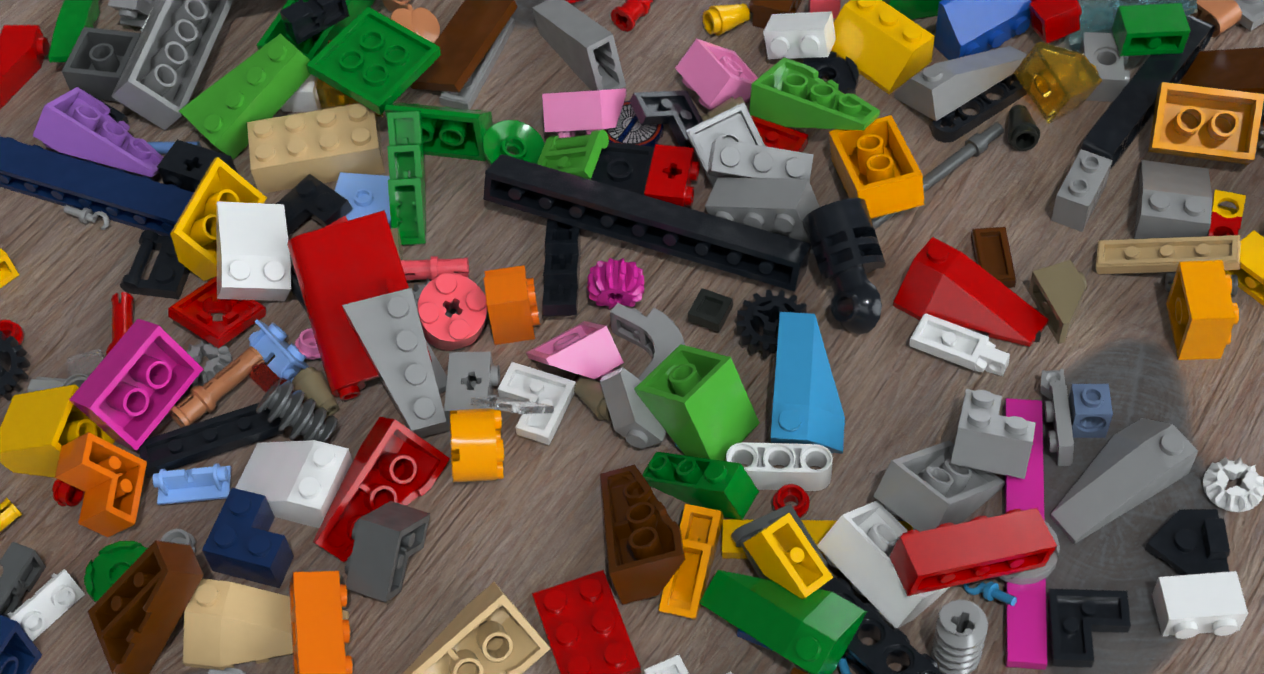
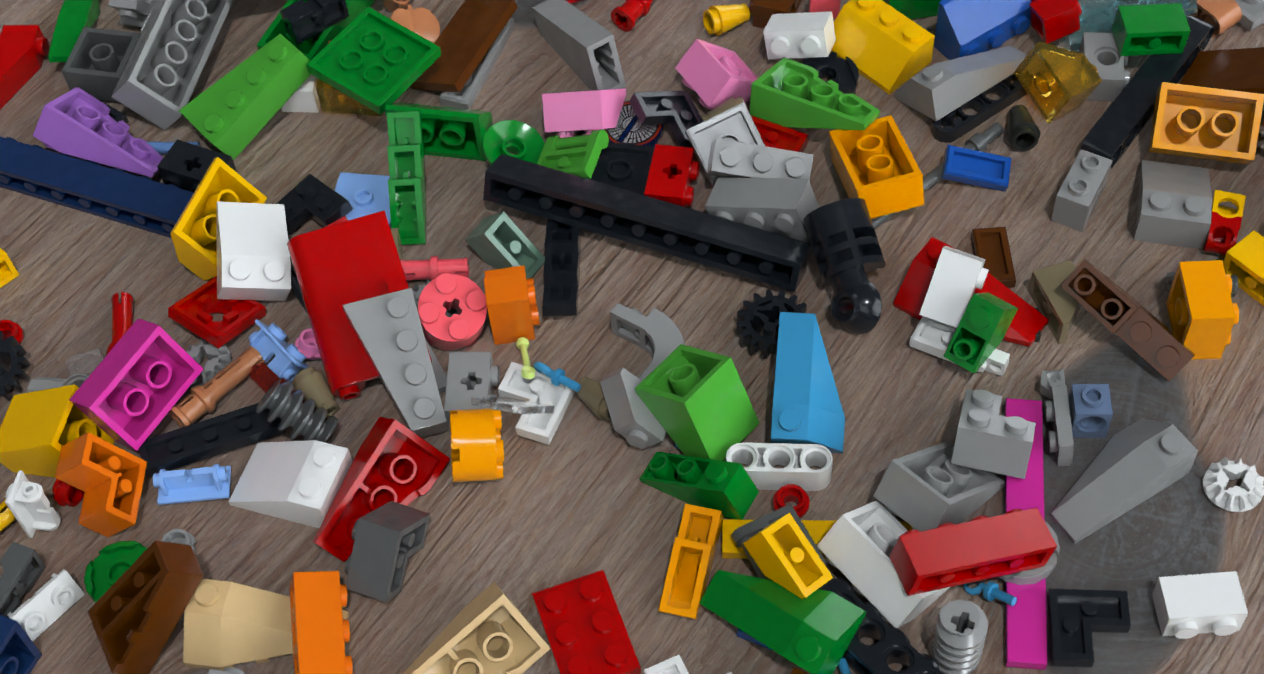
(31, 506): none -> white hinge
(86, 215): light grey hand -> none
(167, 274): black plate -> none
(242, 541): dark blue brick -> none
(314, 143): tan brick -> none
(504, 244): none -> sand green slope
(527, 371): none -> yellowish green hinge
(557, 377): none -> dark azure hand
(580, 350): bright pink slope -> none
(615, 283): dark pink gear -> none
(640, 536): reddish brown wedge -> none
(710, 310): pearl dark grey plate -> none
(953, 286): none -> white brick
(976, 168): none -> blue tile
(980, 331): none -> green slope
(1127, 319): none -> reddish brown slope
(1165, 253): tan tile -> none
(1193, 542): black plate -> none

